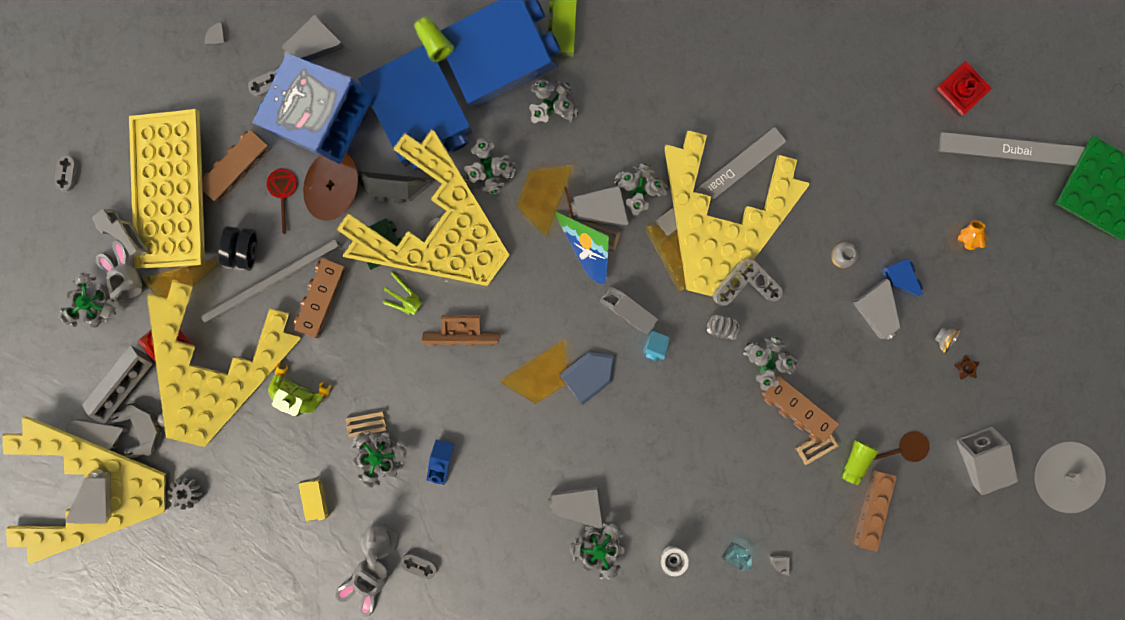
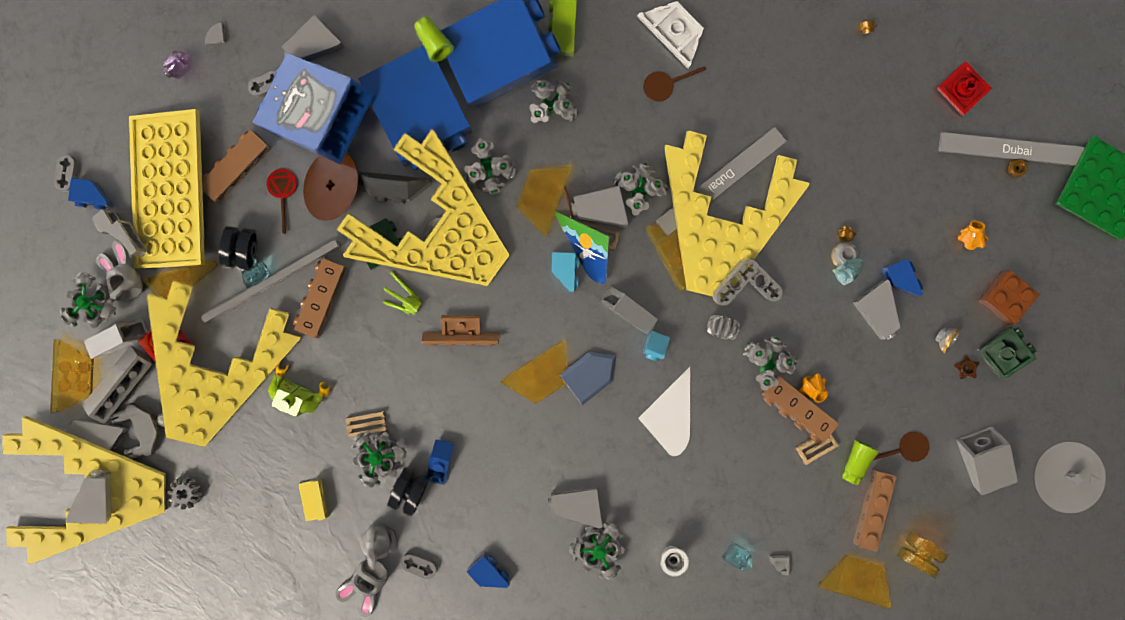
(70, 376): none -> clear yellow wing
(88, 192): none -> blue slope
(115, 338): none -> light grey slope
(176, 64): none -> clear purple head
(256, 275): none -> clear light blue plate
(408, 491): none -> black wheel
(487, 574): none -> blue slope
(564, 269): none -> medium azure slope
(659, 85): none -> reddish brown piece
(670, 416): none -> white sticker
(674, 29): none -> white wing
(814, 388): none -> light orange rock
(846, 233): none -> pearl gold plate
(848, 270): none -> clear light blue plate
(858, 580): none -> clear yellow wing
(867, 26): none -> pearl gold plate
(922, 555): none -> clear yellow wheel
(1008, 352): none -> dark green plate
(1009, 297): none -> dark orange brick
(1022, 168): none -> pearl gold plate

